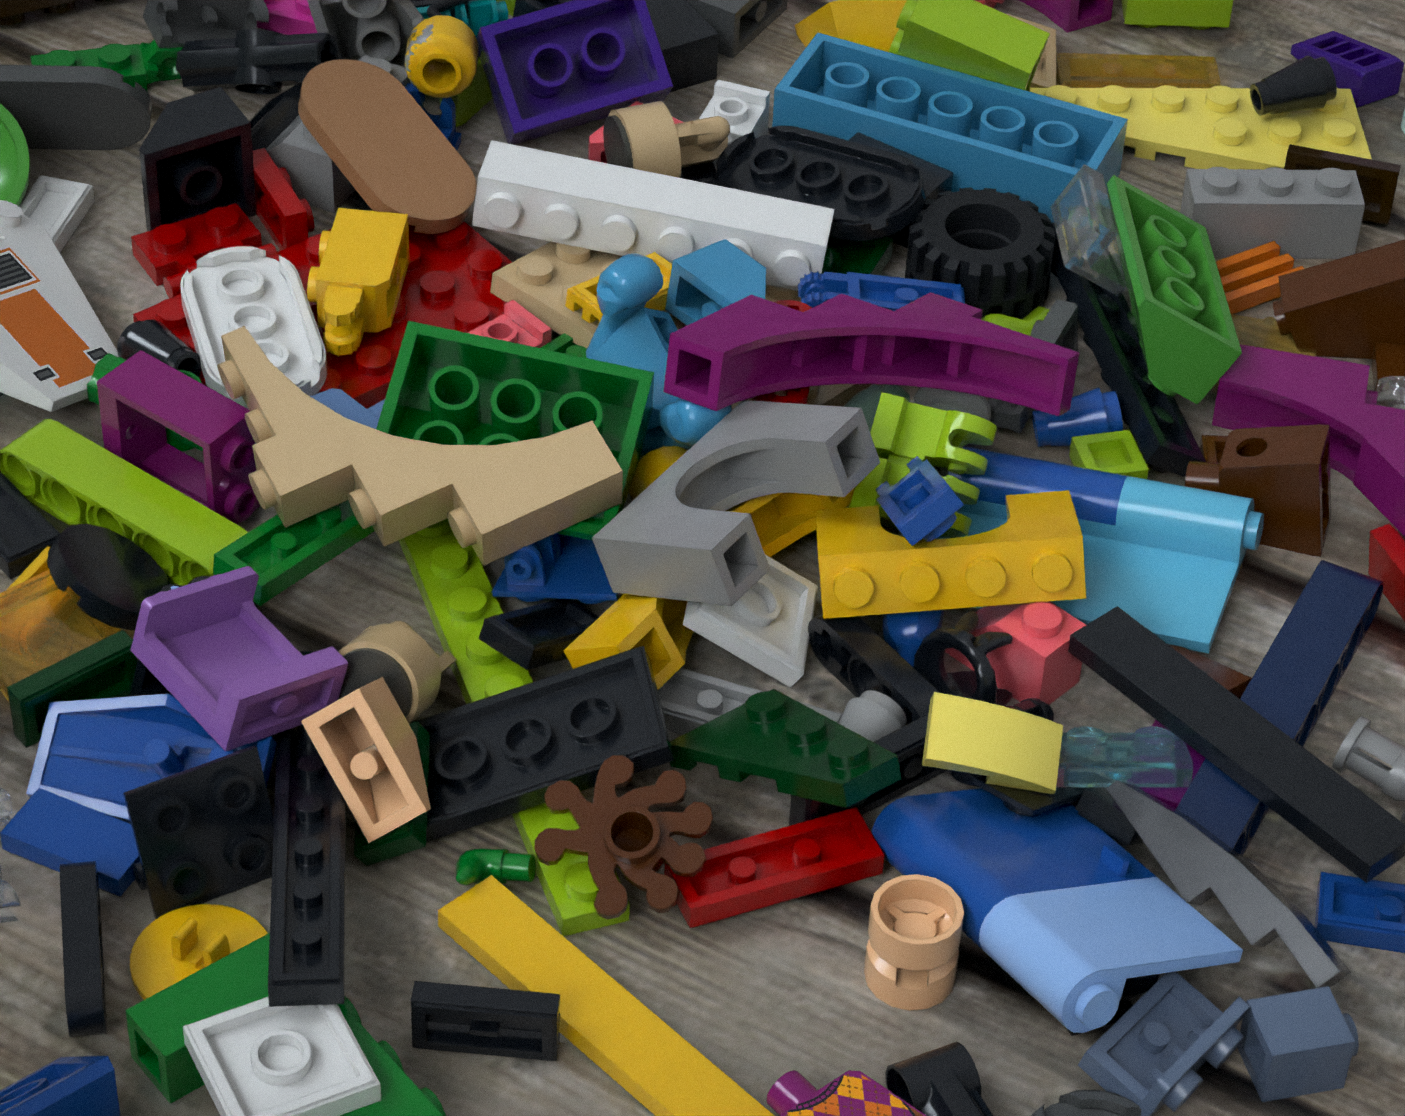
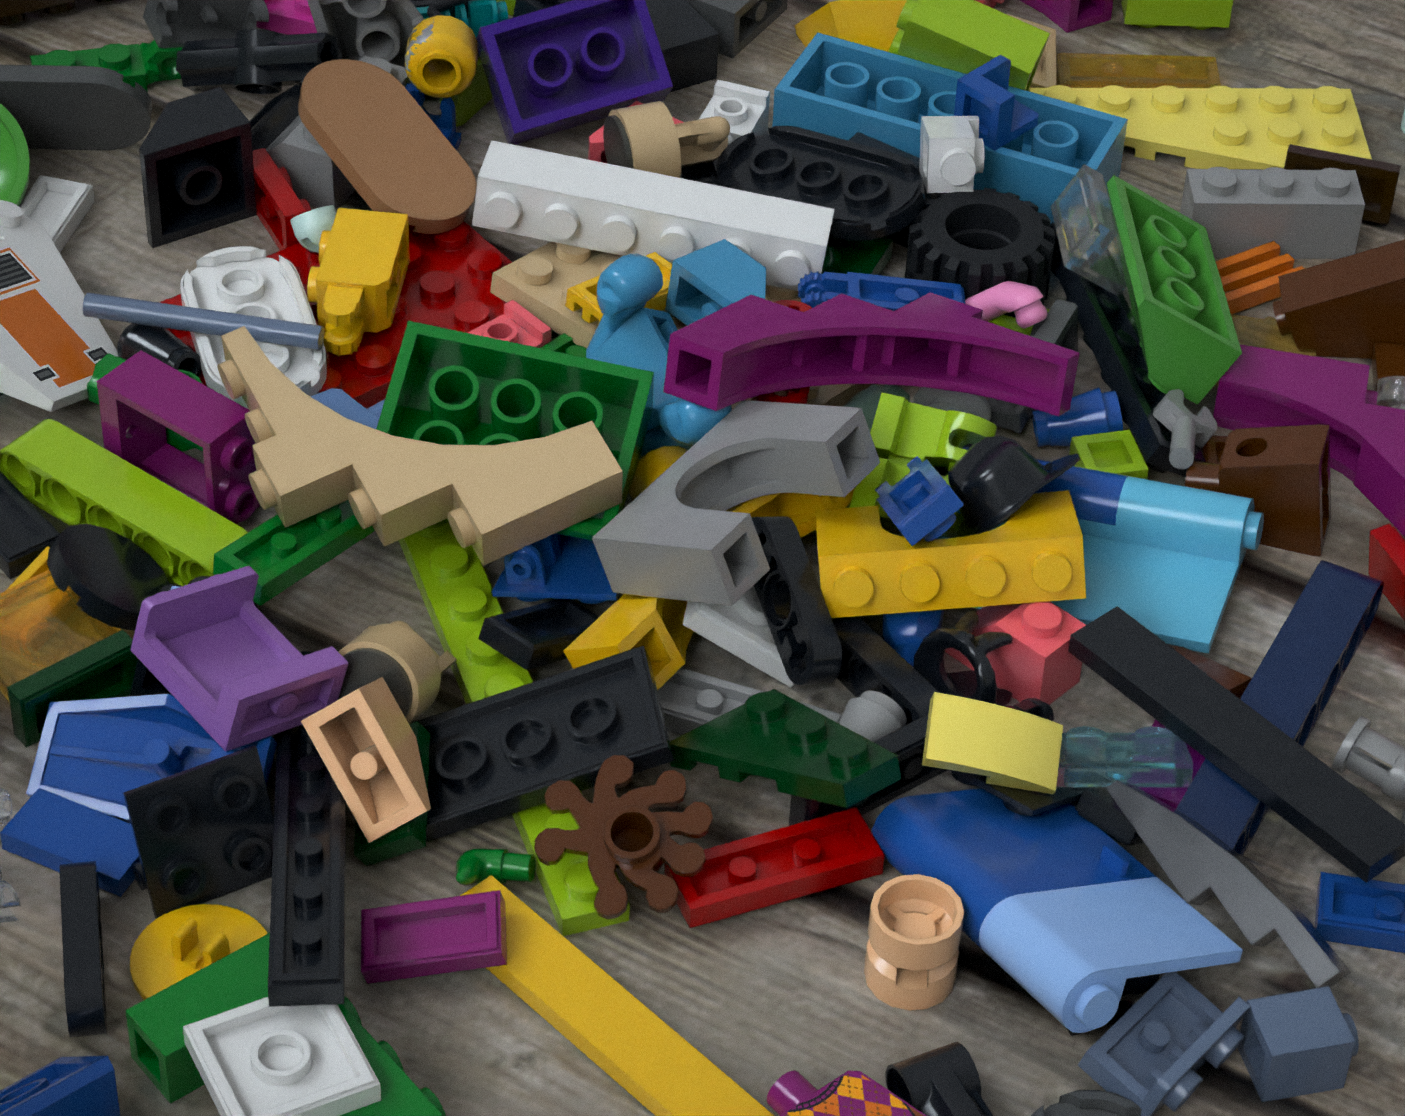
(177, 246): red plate -> none
(202, 320): none -> sand blue bar
(310, 225): none -> light aqua hinge
(433, 937): none -> magenta tile
(485, 1021): black tile -> none
(796, 606): none -> black beam
(950, 153): none -> white brick
(987, 96): none -> blue panel
(997, 480): none -> black piece
(1009, 297): none -> bright pink arm
(1185, 427): none -> light grey bar
(1295, 88): black cone -> none
(1356, 65): dark purple slope -> none

